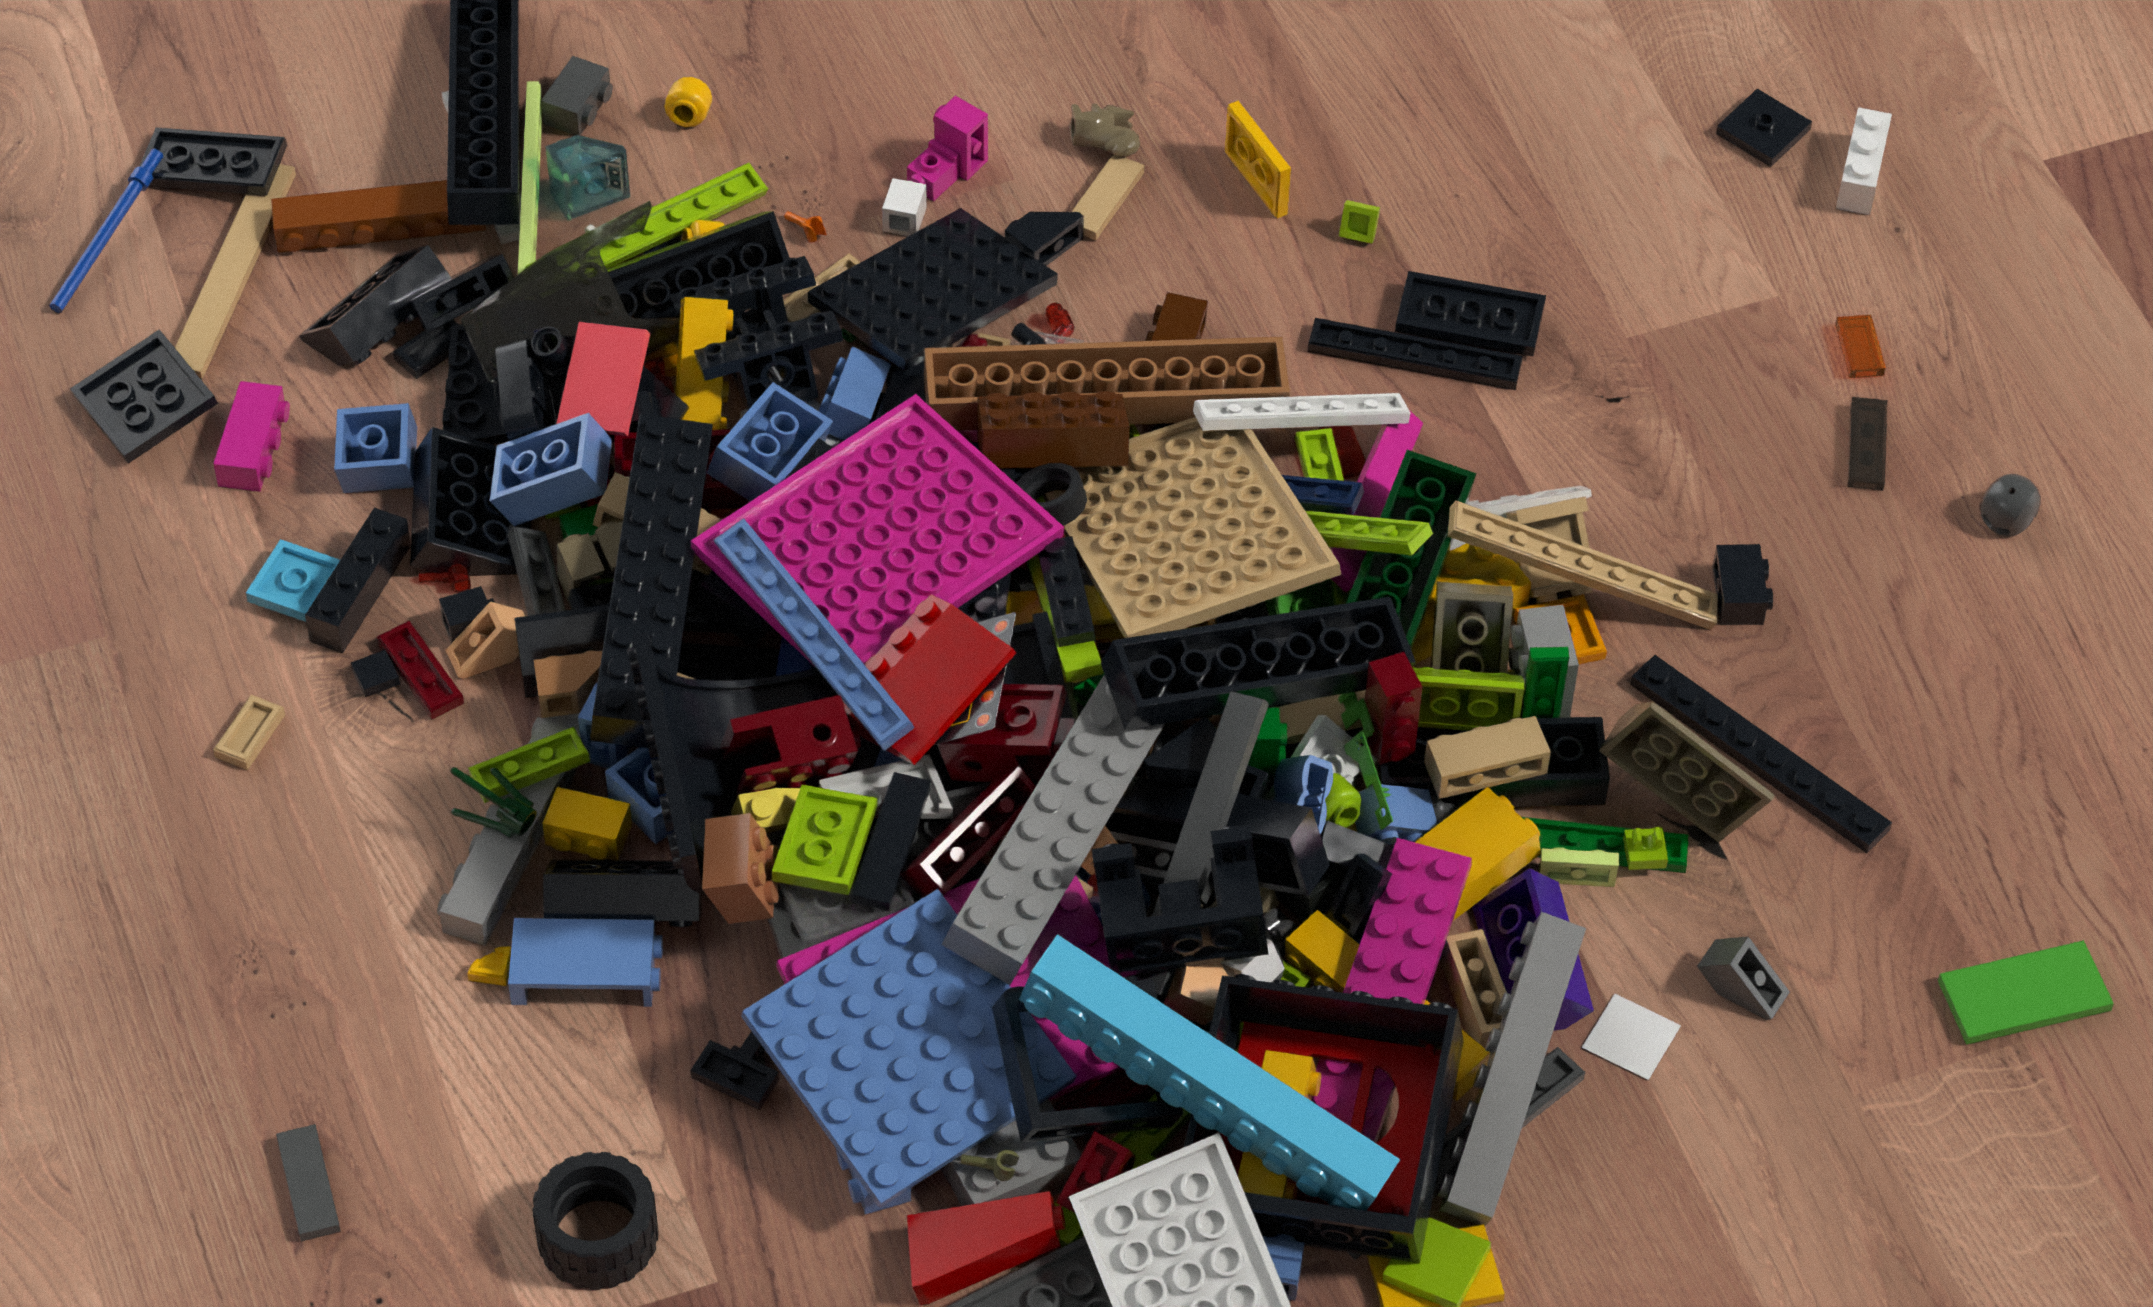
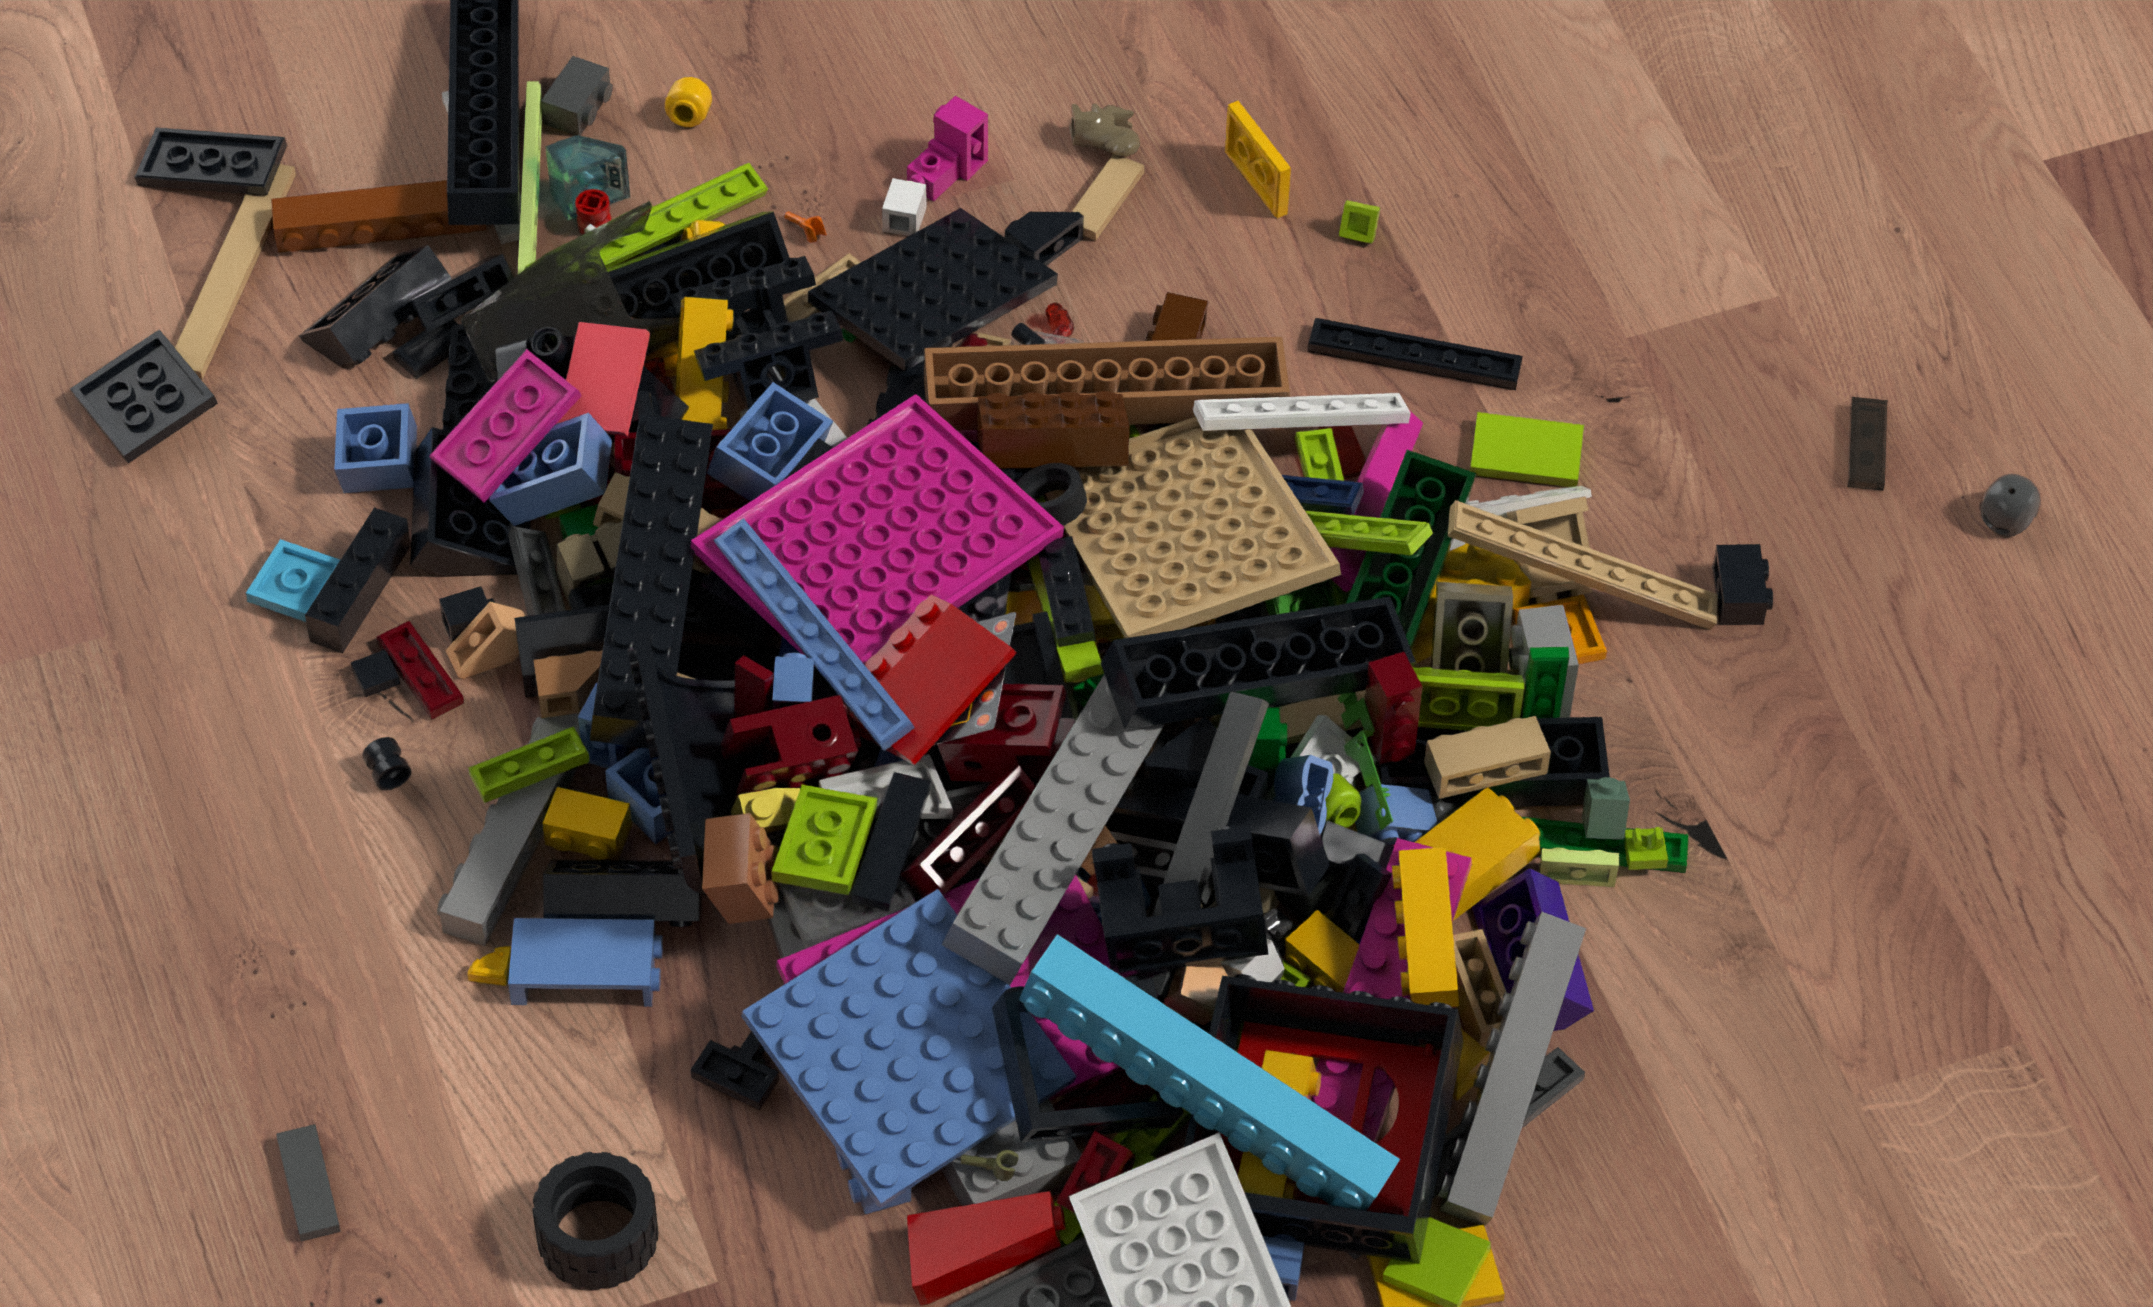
(138, 181): blue bar -> none
(249, 732): tan tile -> none
(251, 436): dark pink brick -> none
(388, 767): none -> black wheel
(456, 576): clear red hand -> none
(505, 425): none -> dark pink tile
(514, 815): dark green plant -> none
(592, 208): none -> red wheel
(752, 688): none -> dark red tile
(792, 680): none -> medium blue brick
(853, 392): medium blue brick -> none
(1428, 926): none -> yellow brick
(1470, 313): black plate -> none
(1527, 449): none -> lime tile
(1605, 808): none -> sand green brick
(1631, 1036): white sticker -> none
(1684, 770): dark tan slope -> none
(1743, 976): dark grey slope -> none
(1761, 754): black plate -> none
(1764, 127): black plate -> none
(1860, 346): clear orange tile -> none
(1863, 161): white brick -> none
(2025, 992): bright green tile -> none

